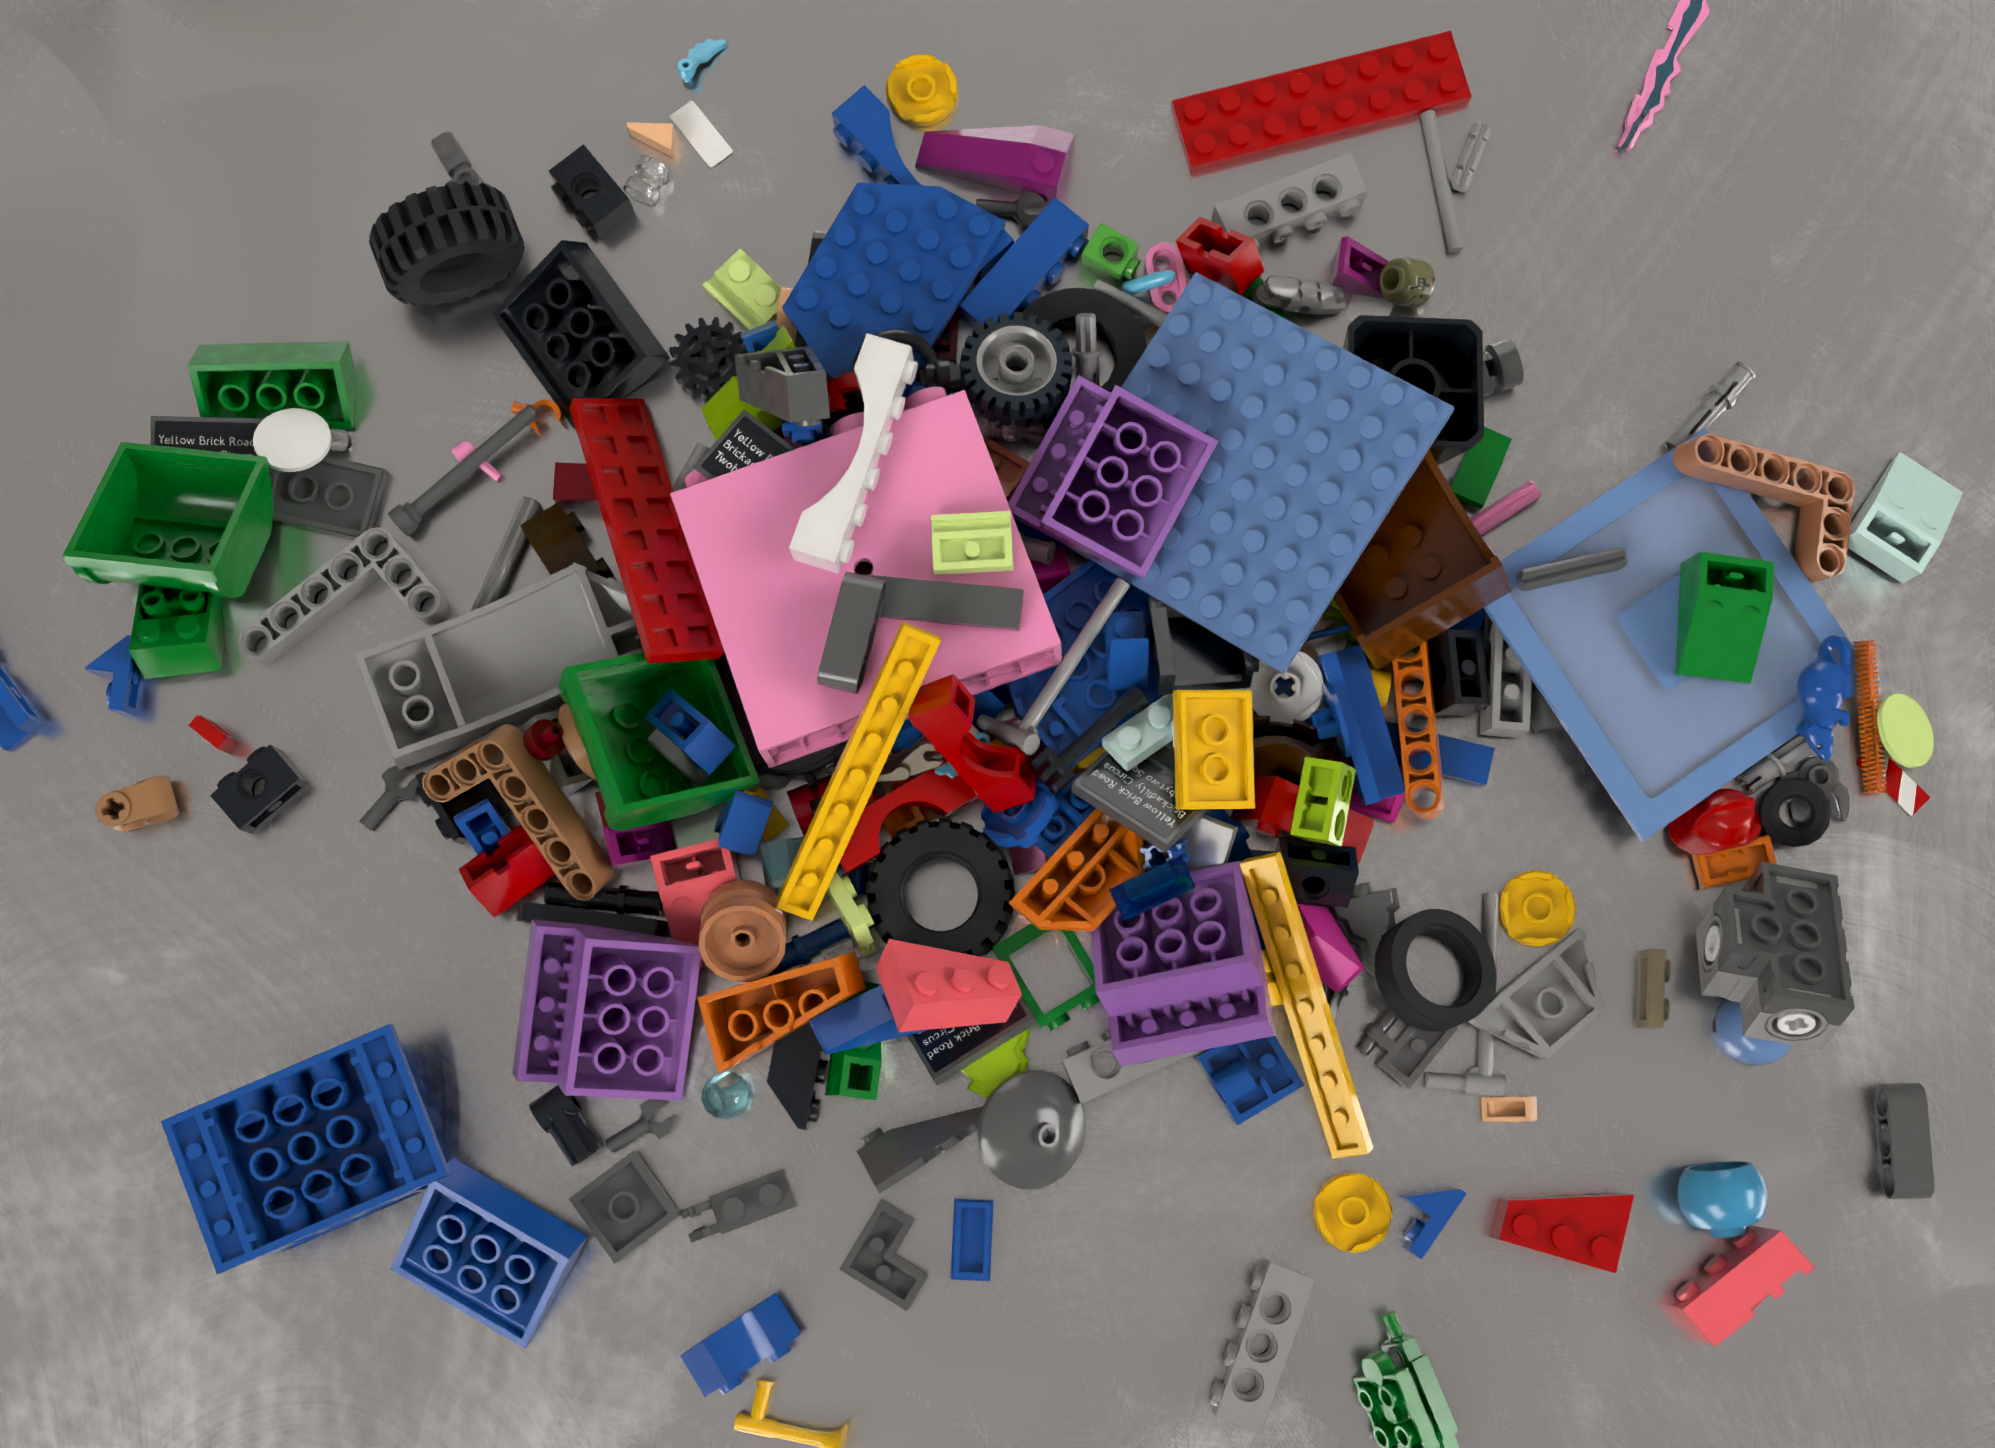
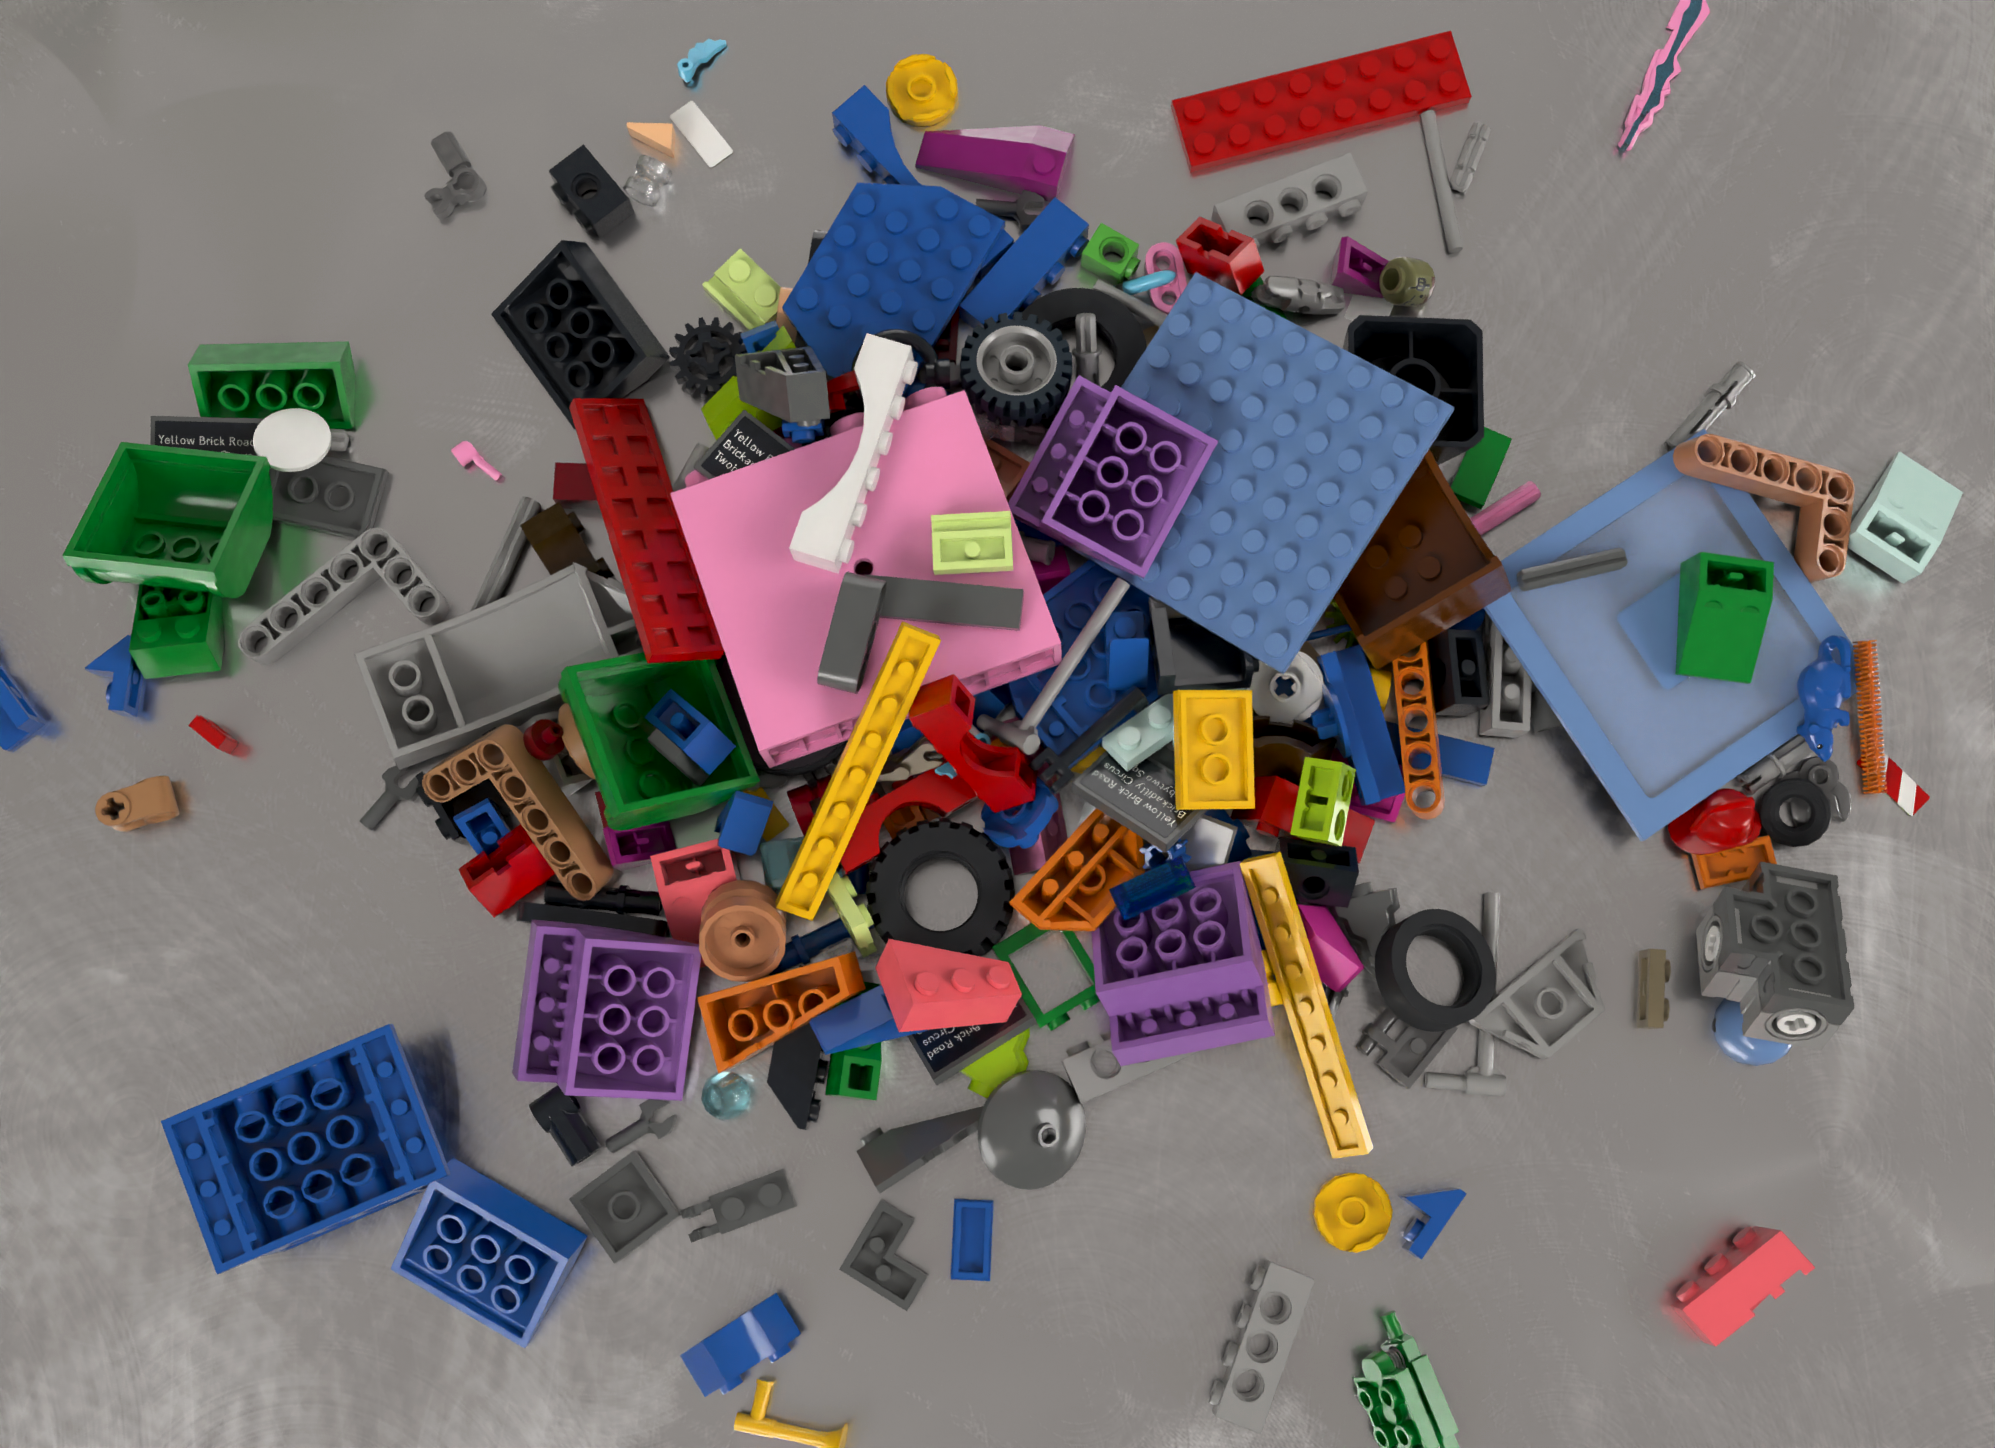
(282, 784): black brick -> none
(409, 515): dark grey piece -> none
(446, 243): black tyre -> none
(541, 405): orange piece -> none
(1063, 823): blue slope -> none
(1250, 1075): blue plate -> none
(1501, 366): dark grey wheel -> none
(1509, 1109): light nougat piece -> none
(1536, 908): yellow tile -> none
(1569, 1227): red wedge -> none
(1722, 1197): dark azure wheel -> none
(1904, 1141): dark grey beam -> none
(1905, 730): yellowish green piece -> none

